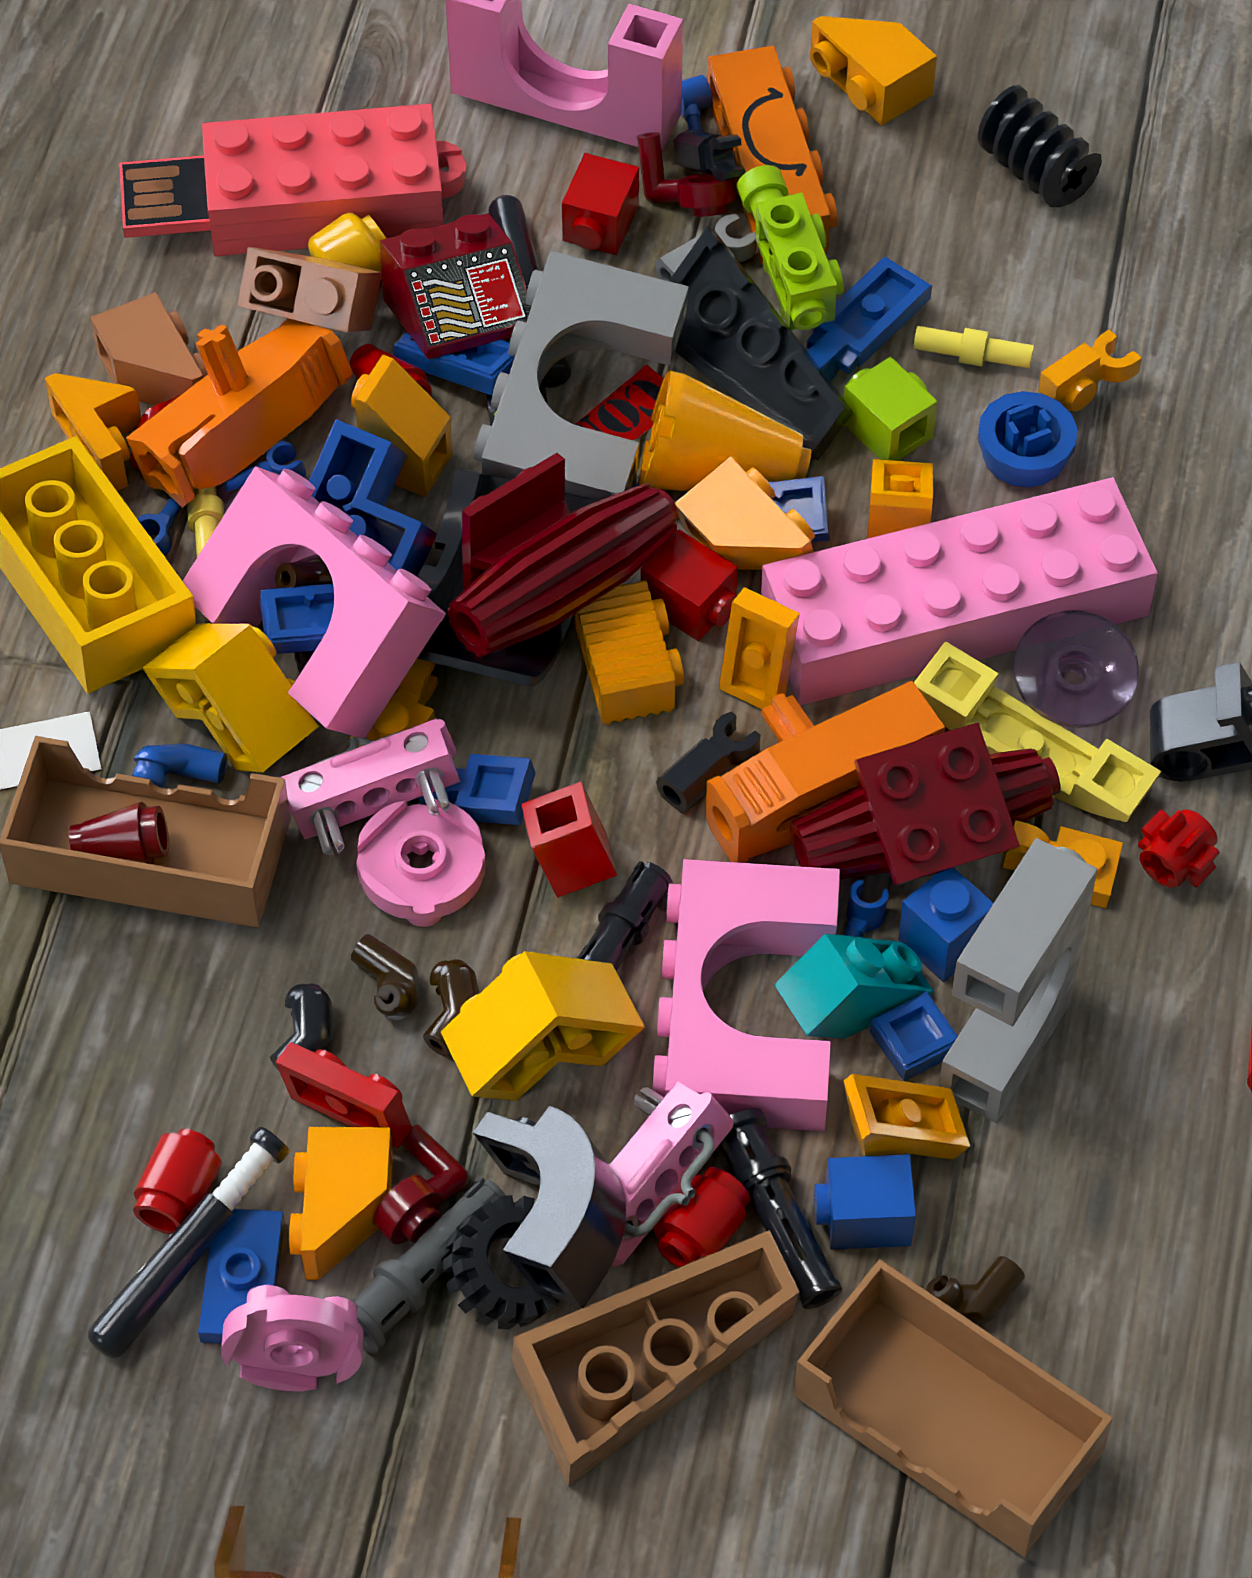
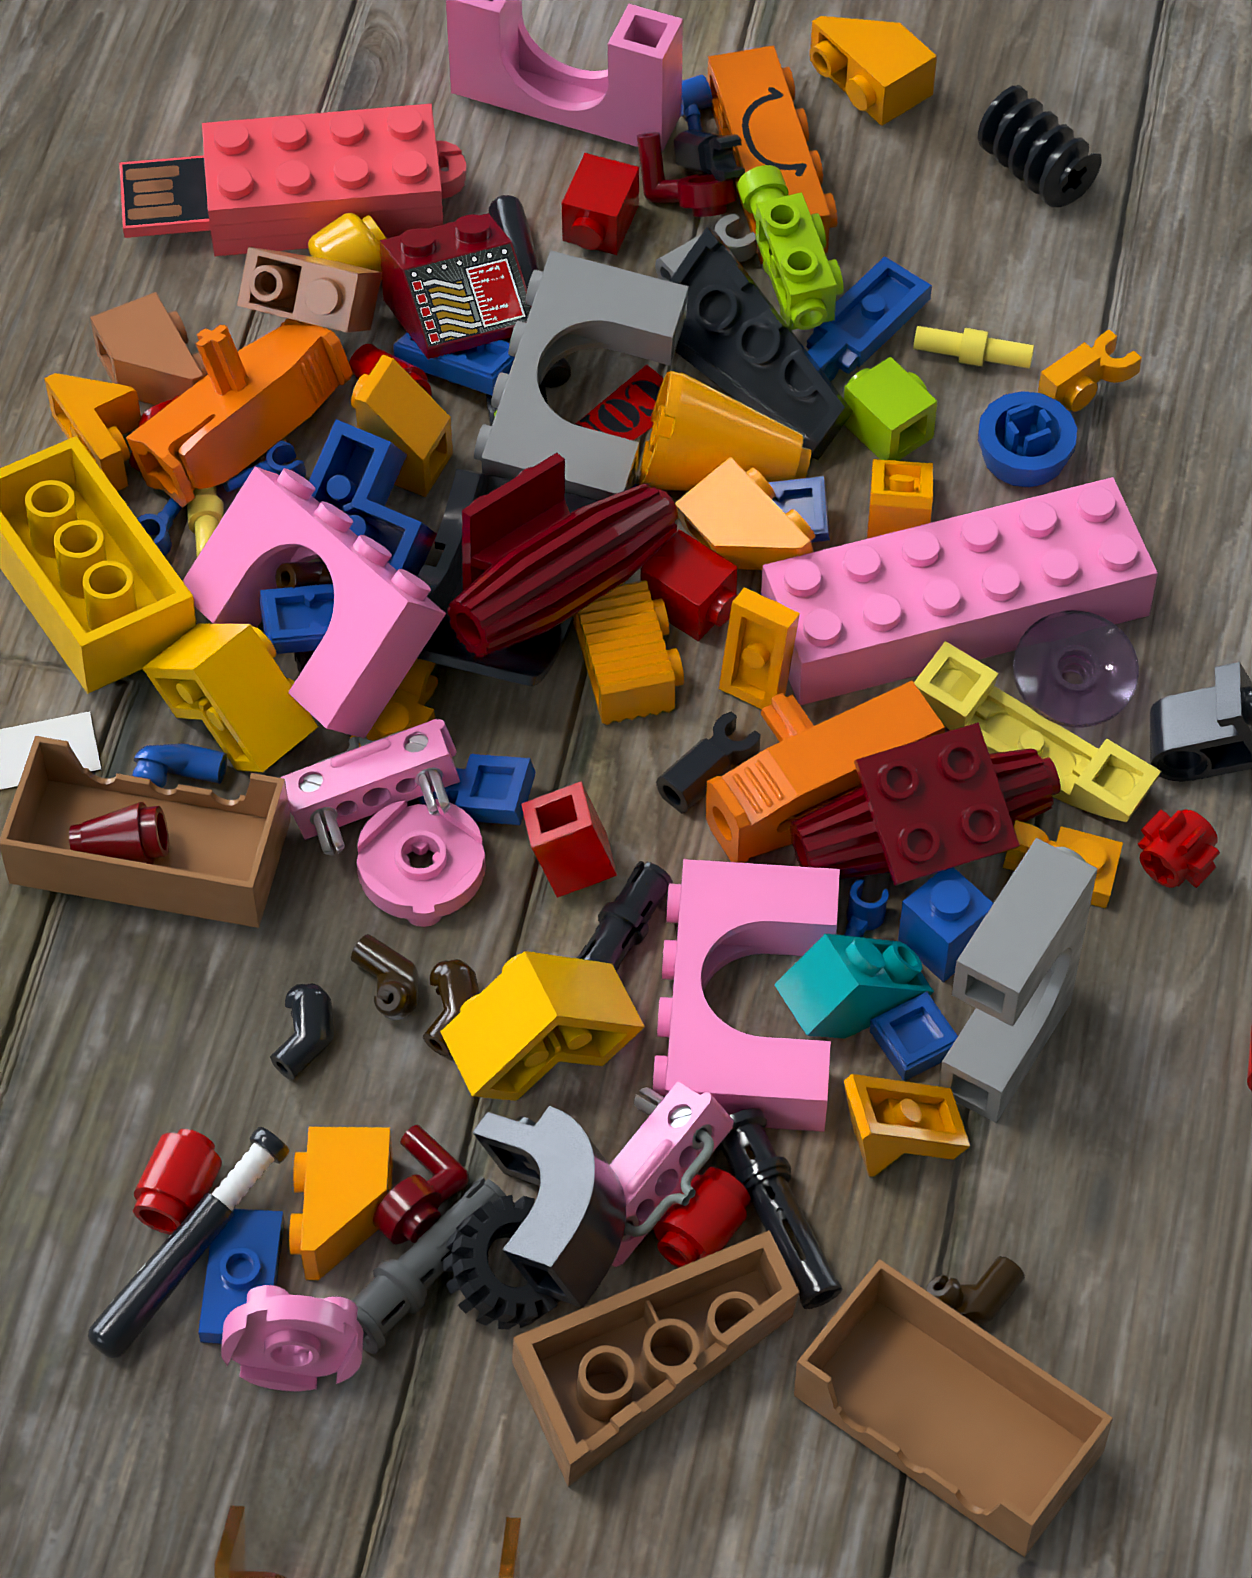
(347, 1096): red plate -> none
(867, 1202): blue brick -> none

